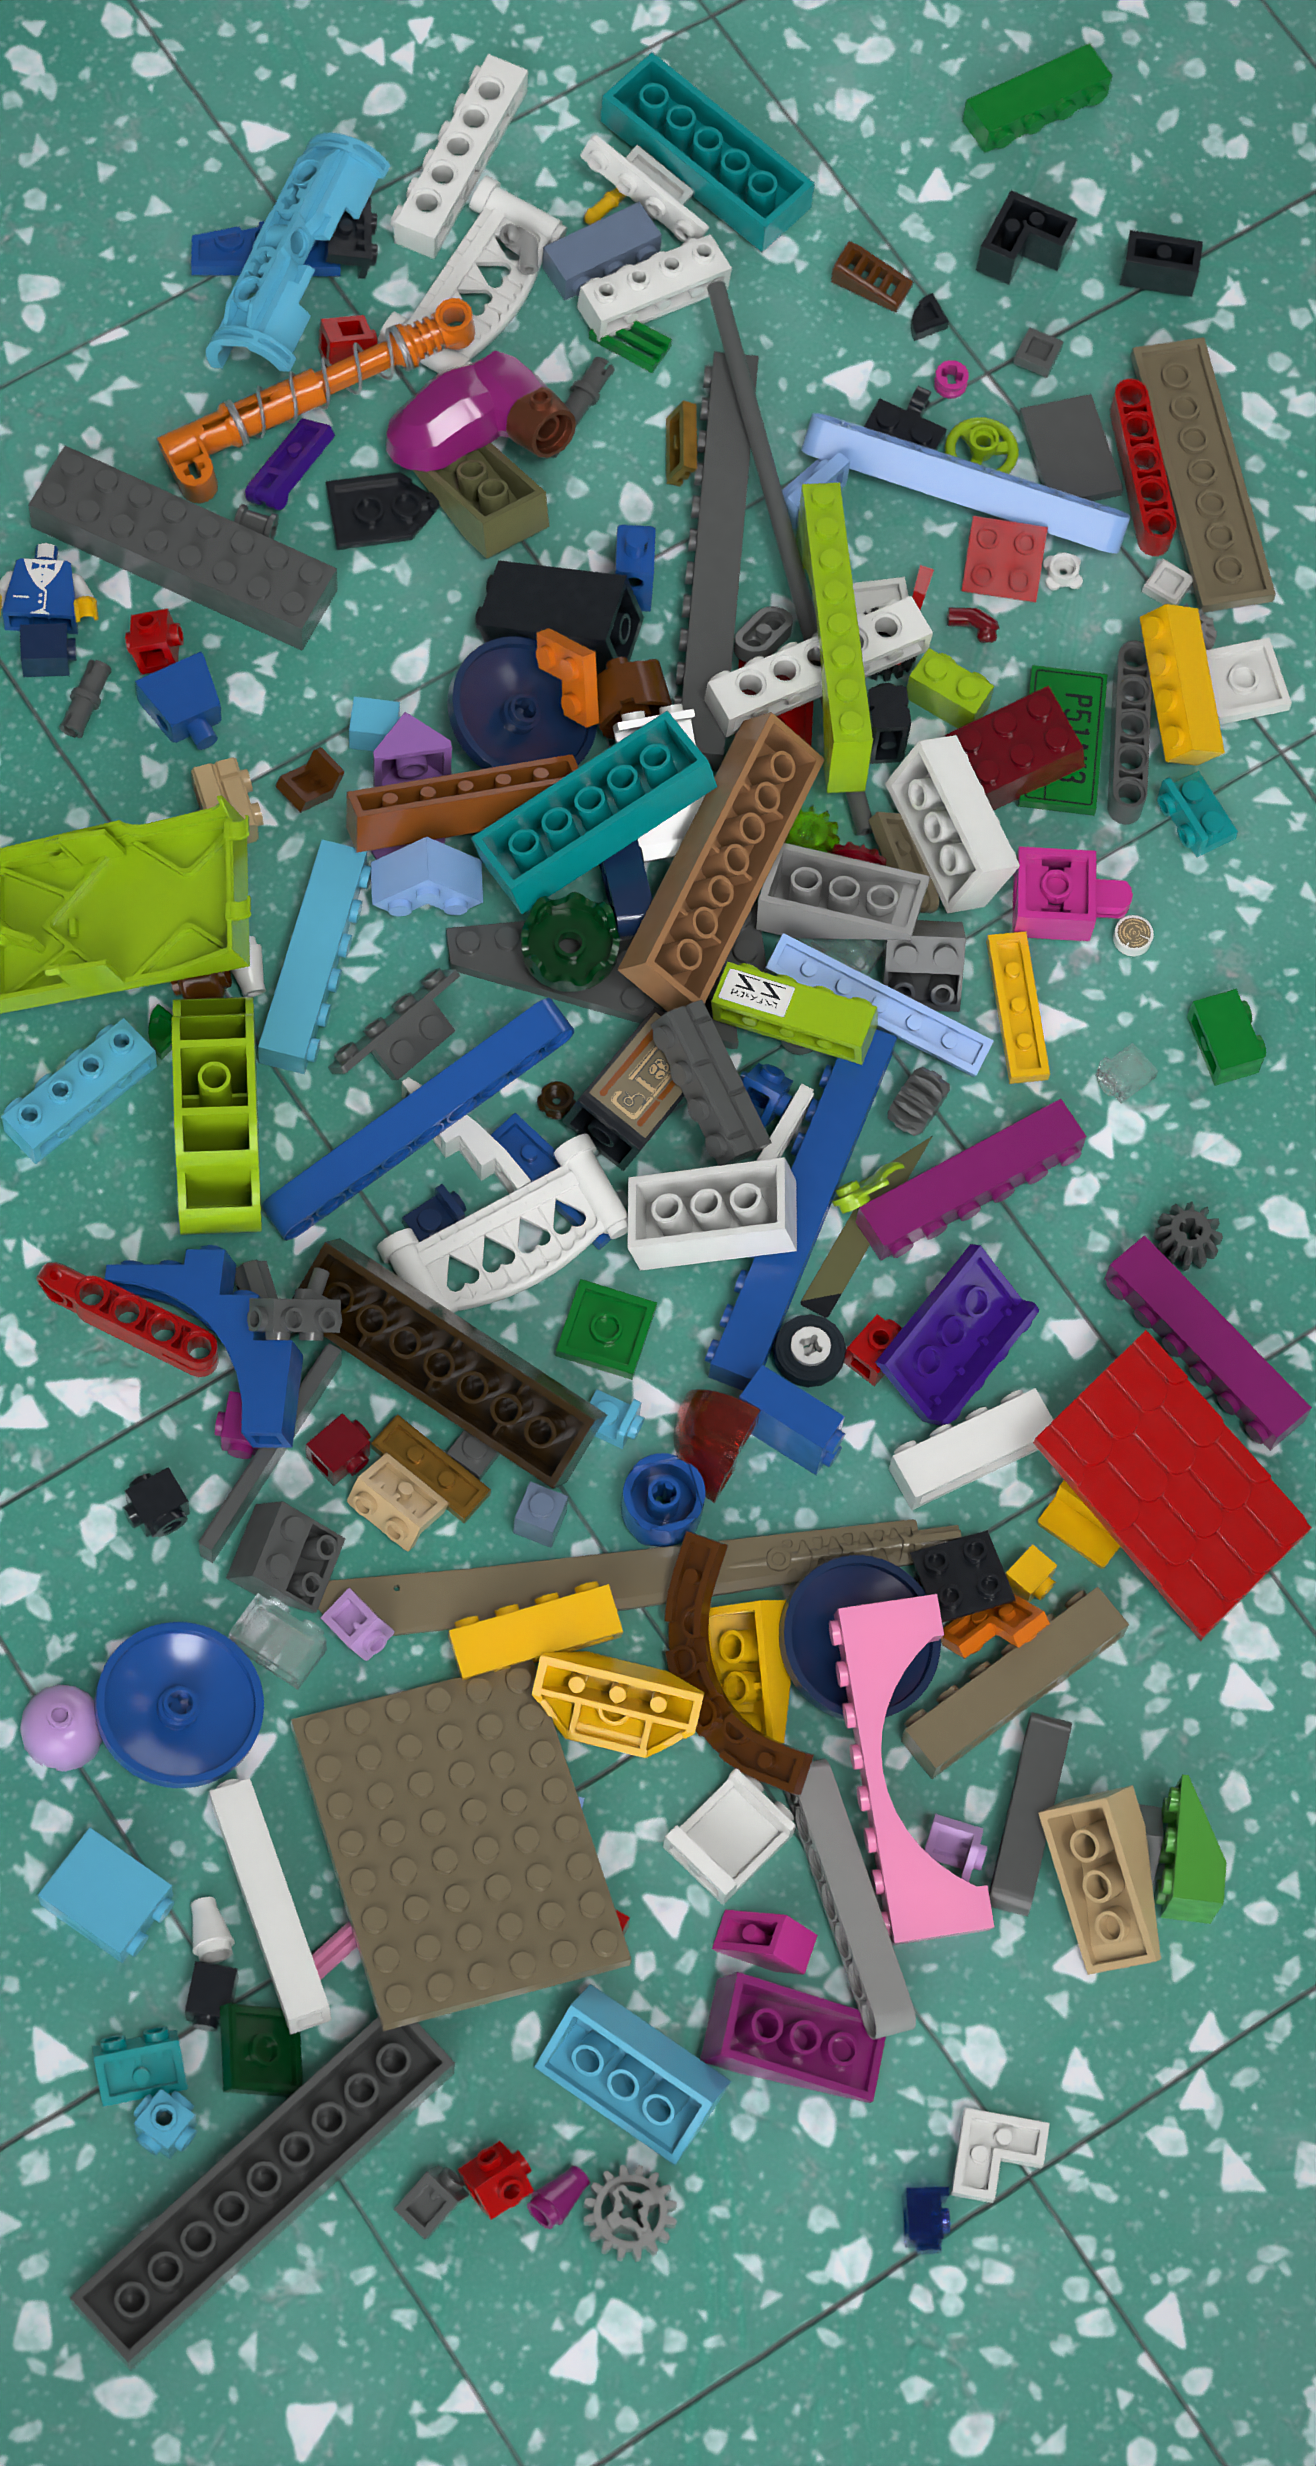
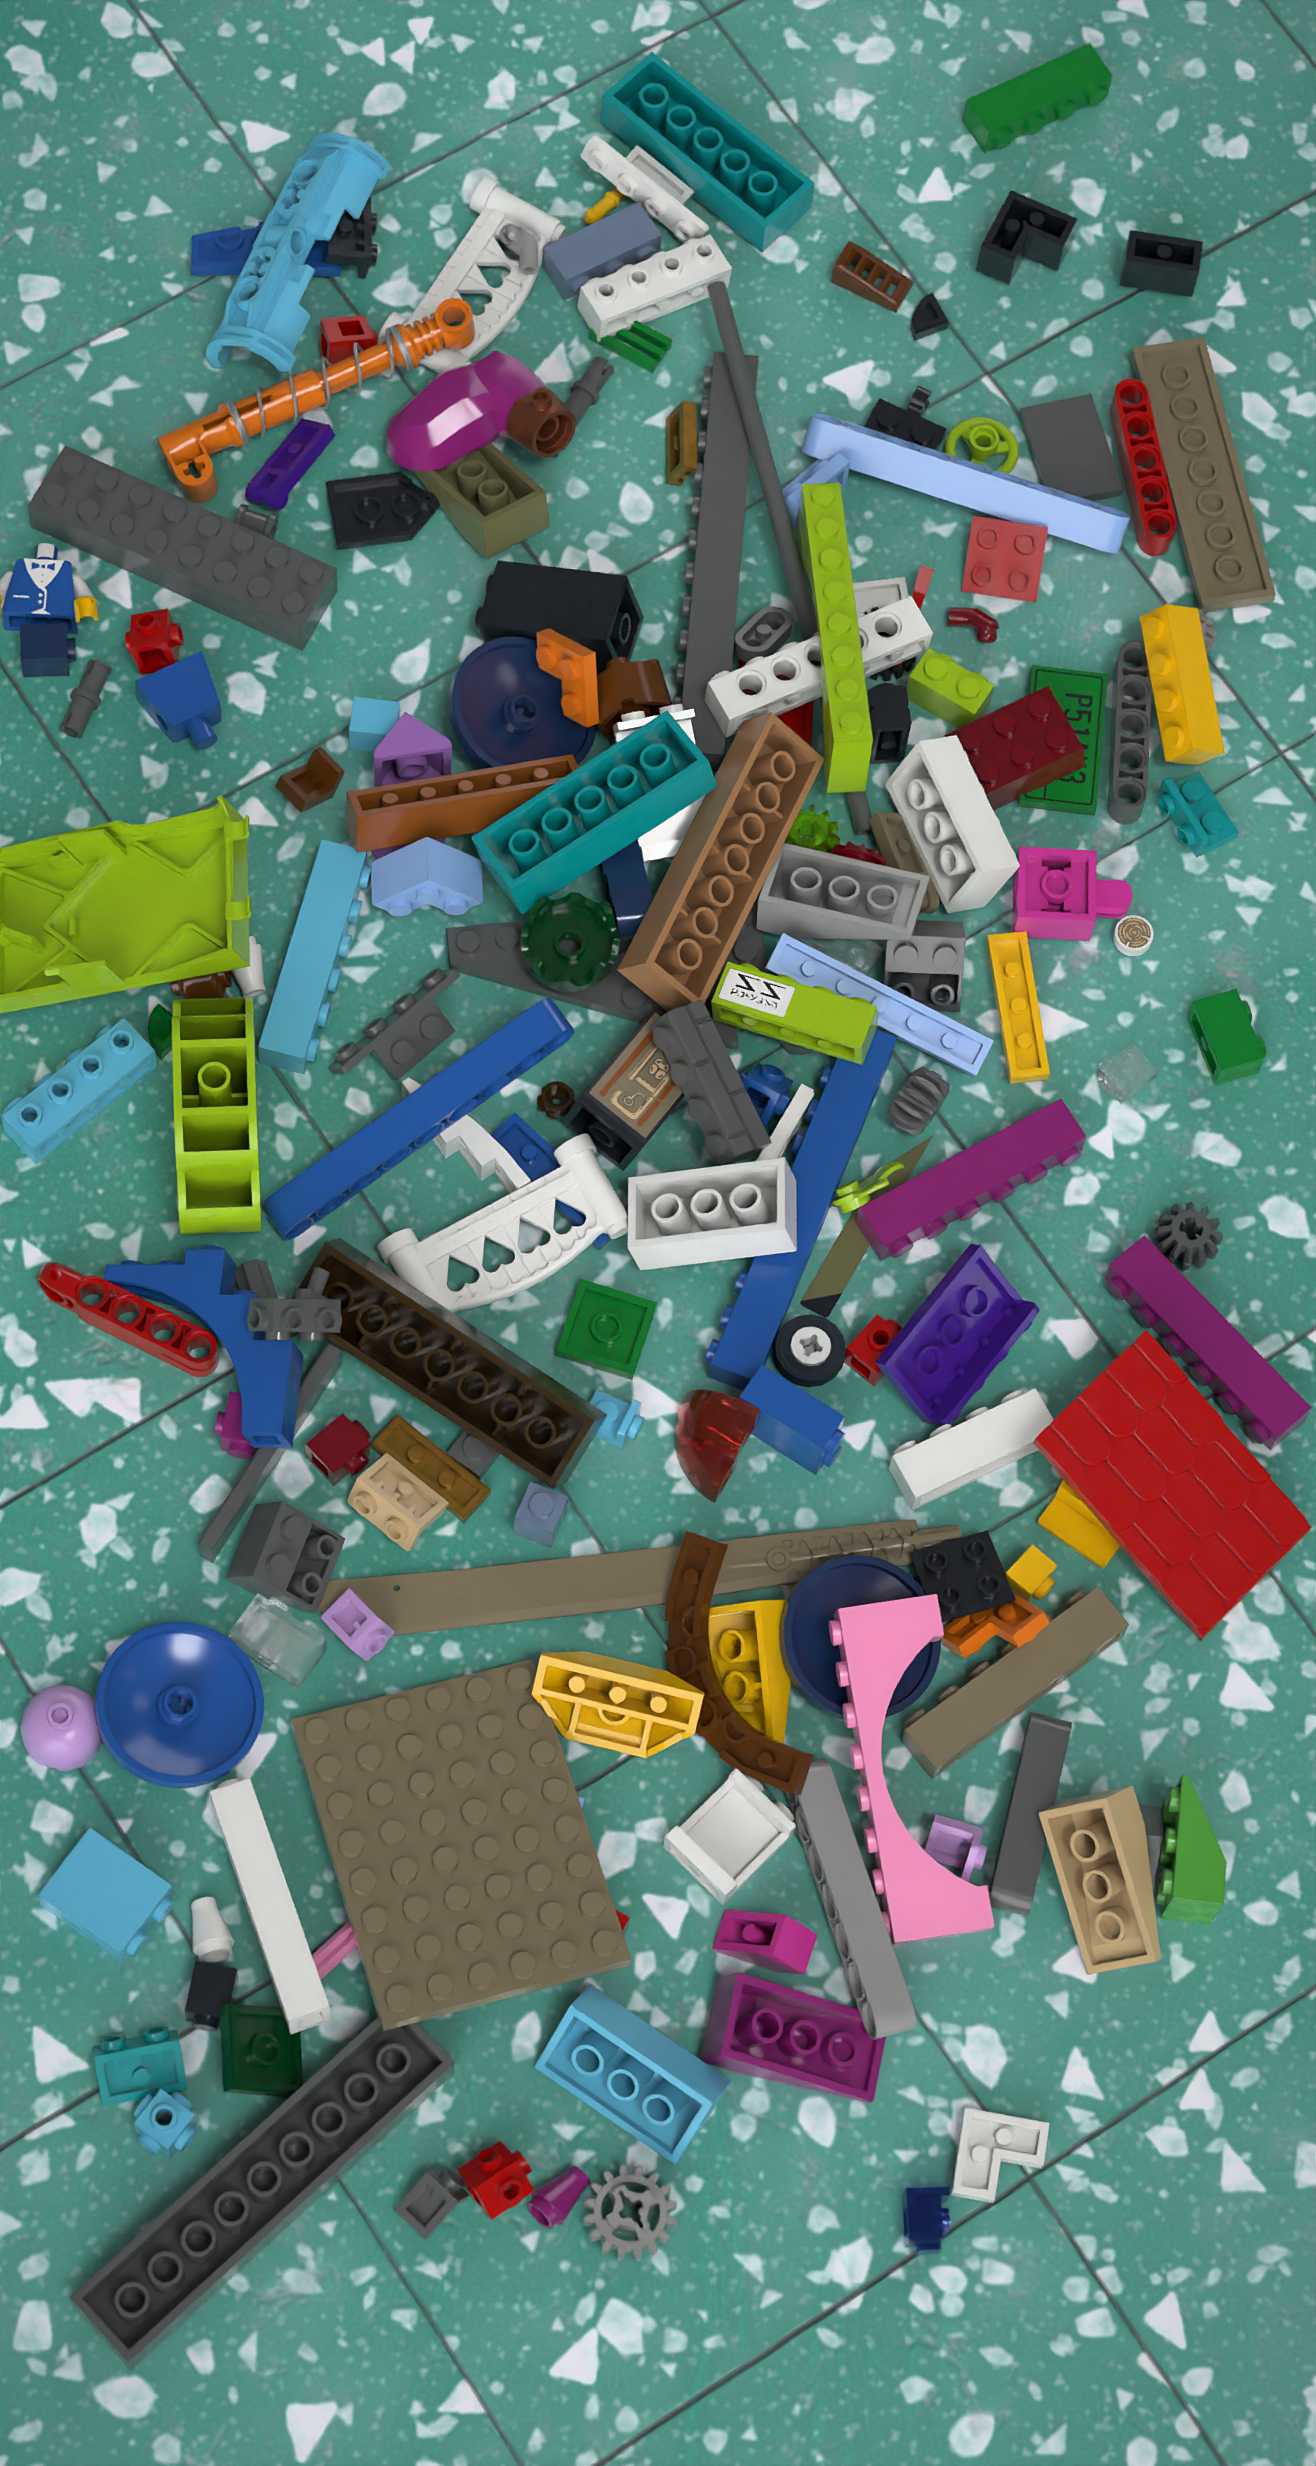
(156, 1504): black brick -> none
(233, 784): tan brick -> none
(428, 230): white brick -> none
(435, 1214): dark blue bracket -> none
(524, 1634): yellow brick -> none
(636, 559): blue torso -> none
(678, 1484): blue brick -> none
(961, 375): dark pink bush -> none
(1038, 352): dark grey plate -> none
(1063, 562): white plate -> none
(1168, 584): white tile -> none
(1247, 681): white plate -> none

